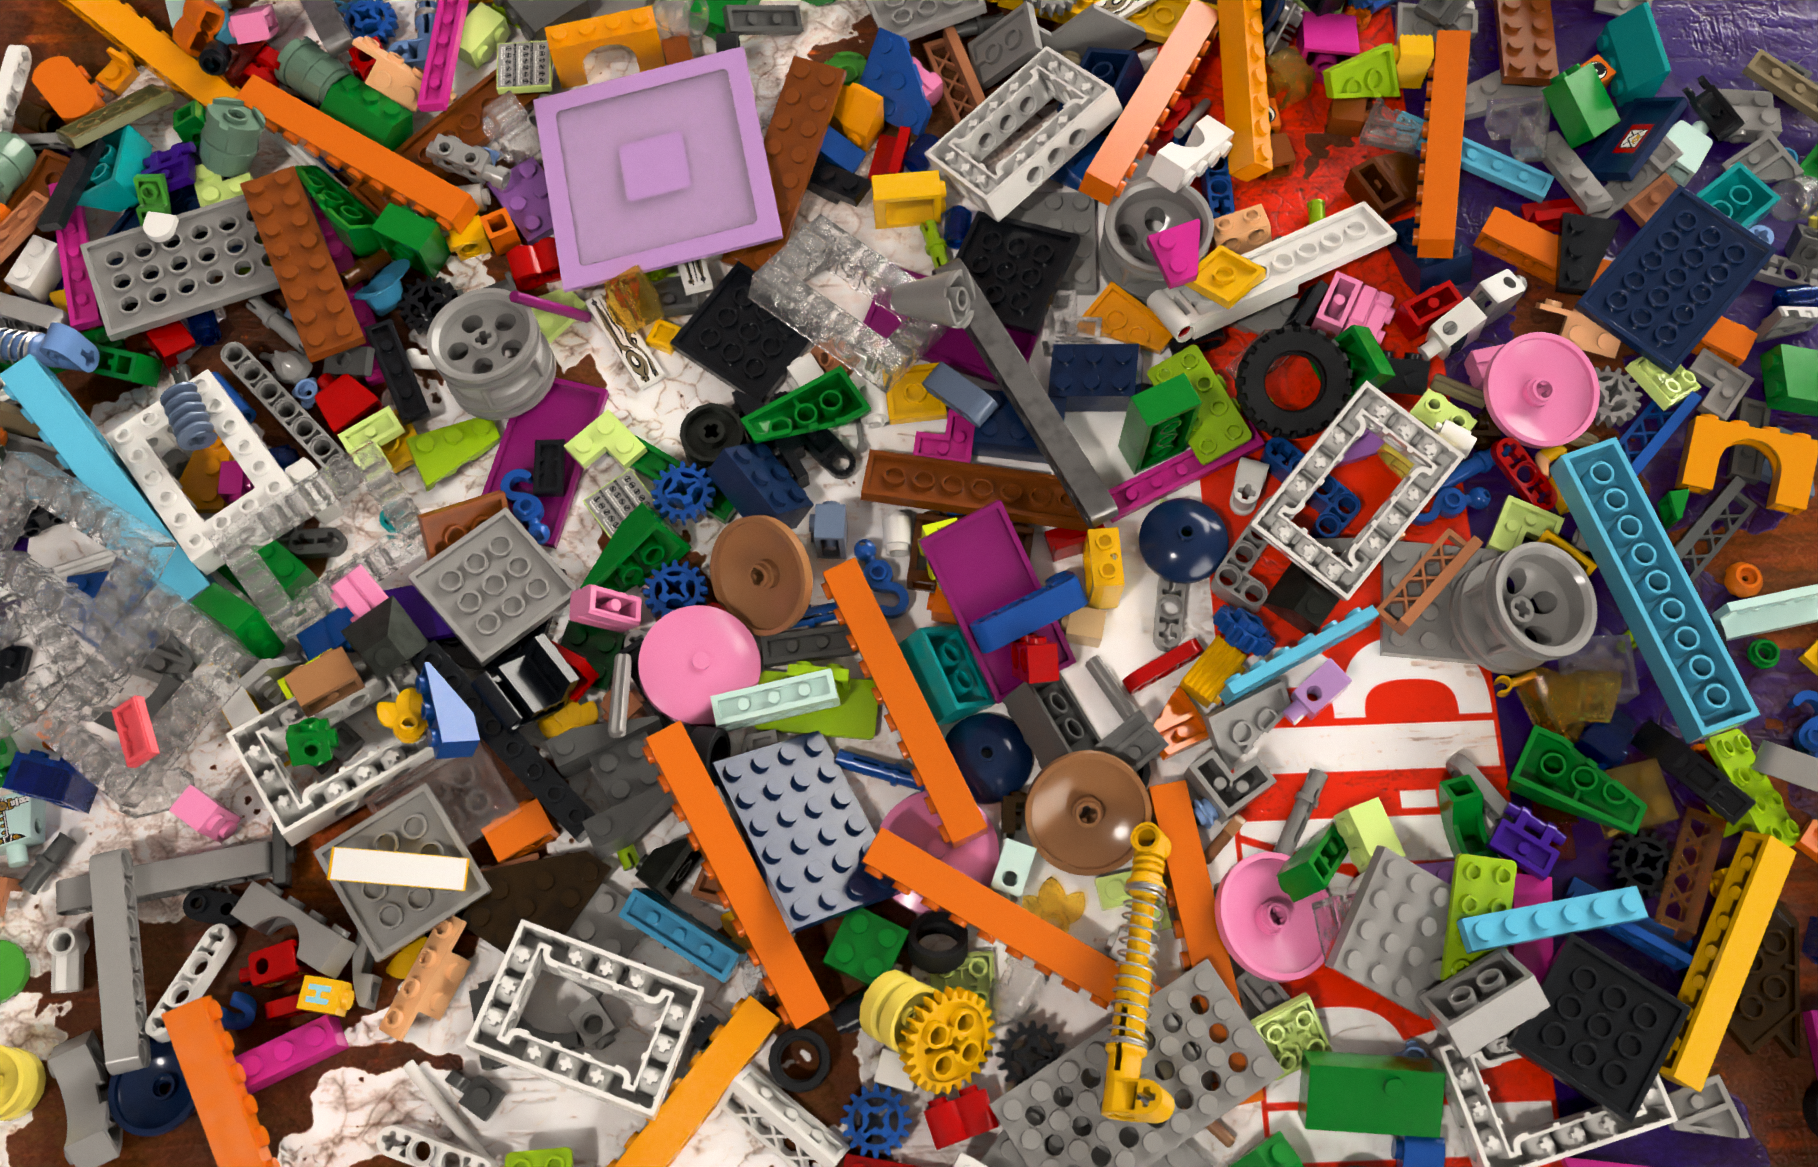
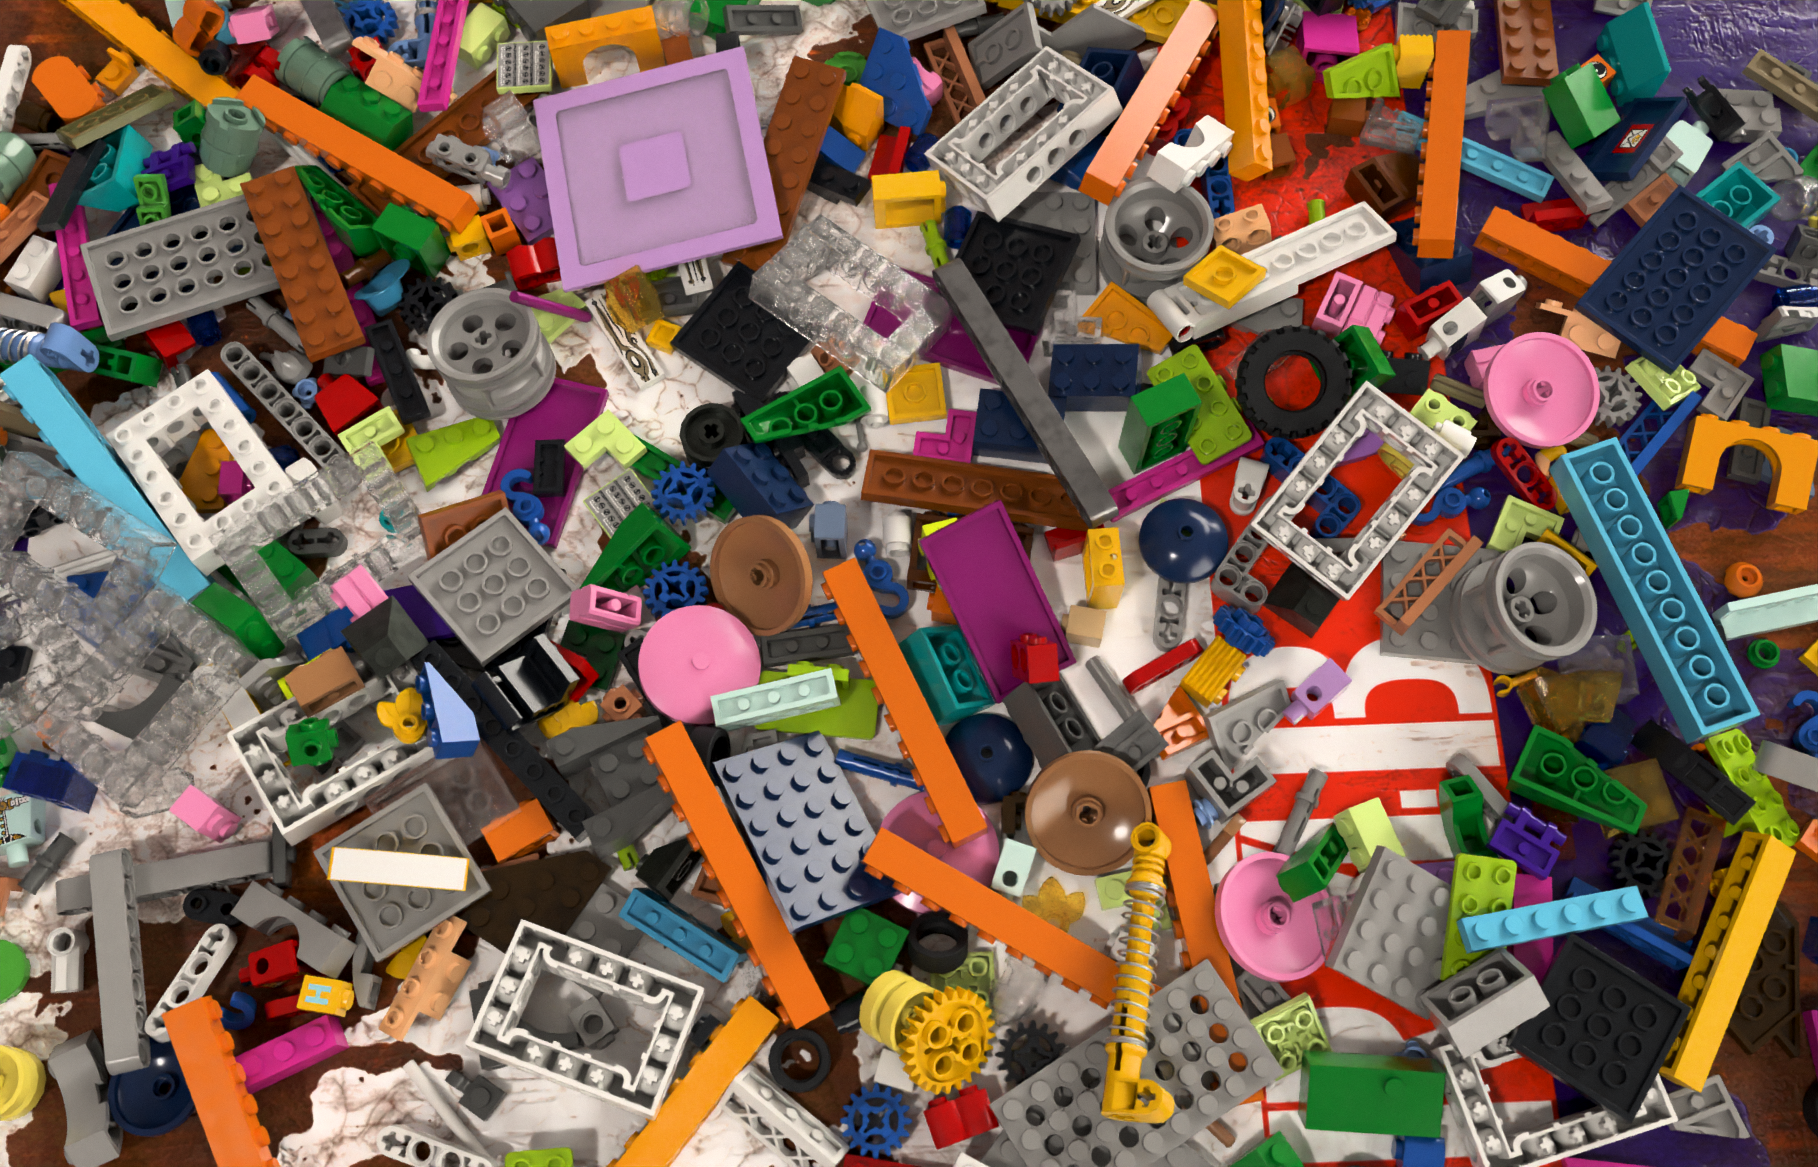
(135, 731): coral plate -> none
(160, 226): white tile -> none
(188, 416): sand blue piece -> none
(619, 696): light grey axle -> none
(937, 299): light grey cone -> none
(960, 394): sand blue beam -> none
(1029, 613): blue beam -> none
(1177, 252): dark pink wing -> none
(1192, 118): light grey bar -> none
(1288, 658): medium azure plate -> none
(1307, 305): black plate -> none
(1581, 250): black wing -> none
(1703, 525): dark grey fence -> none

